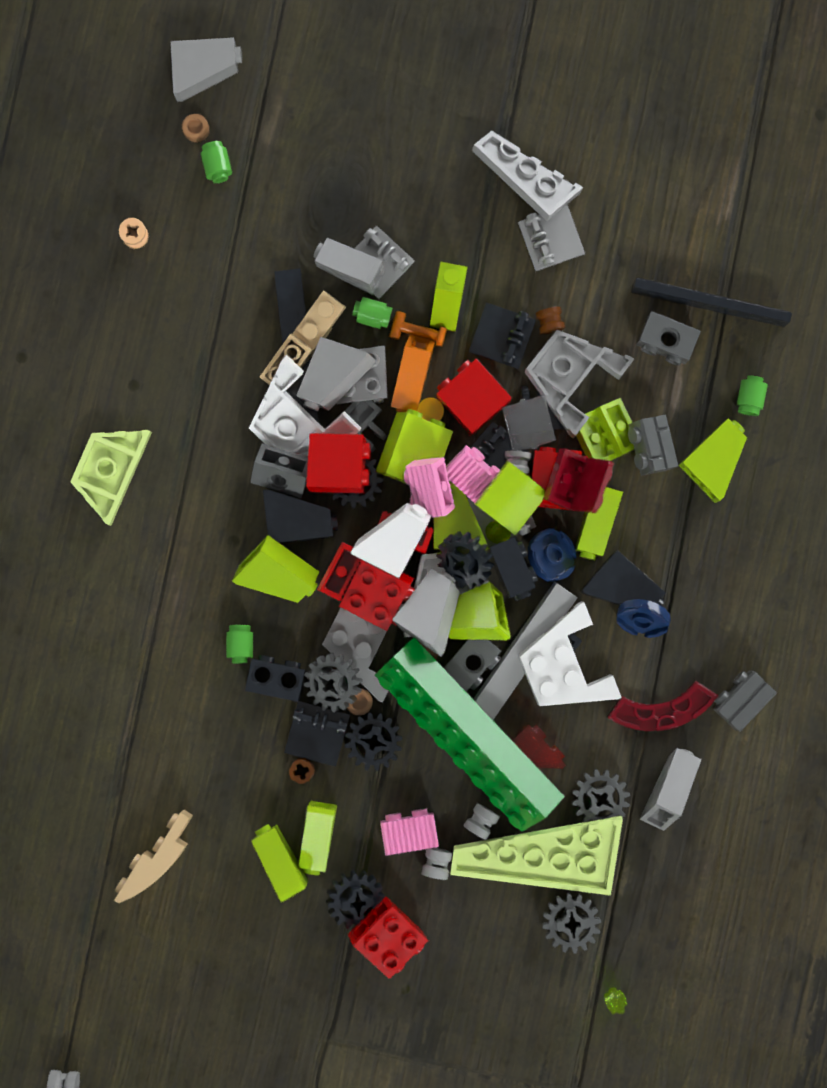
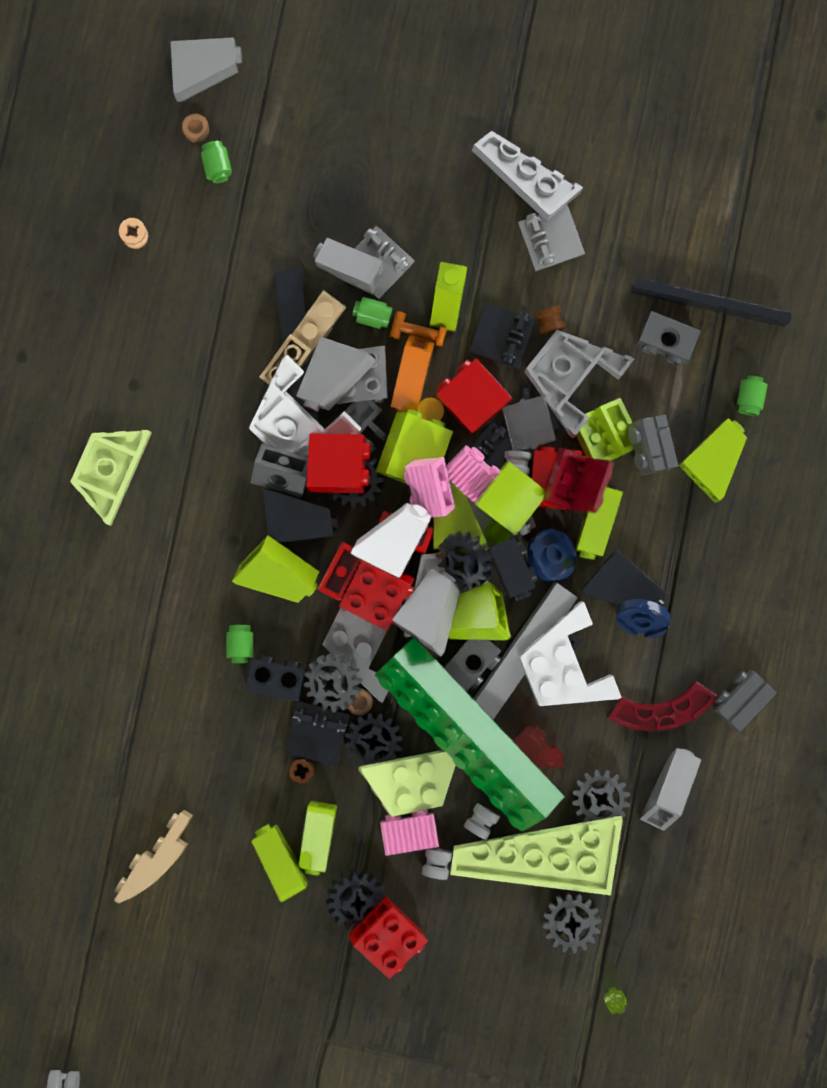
(411, 781): none -> yellowish green wing

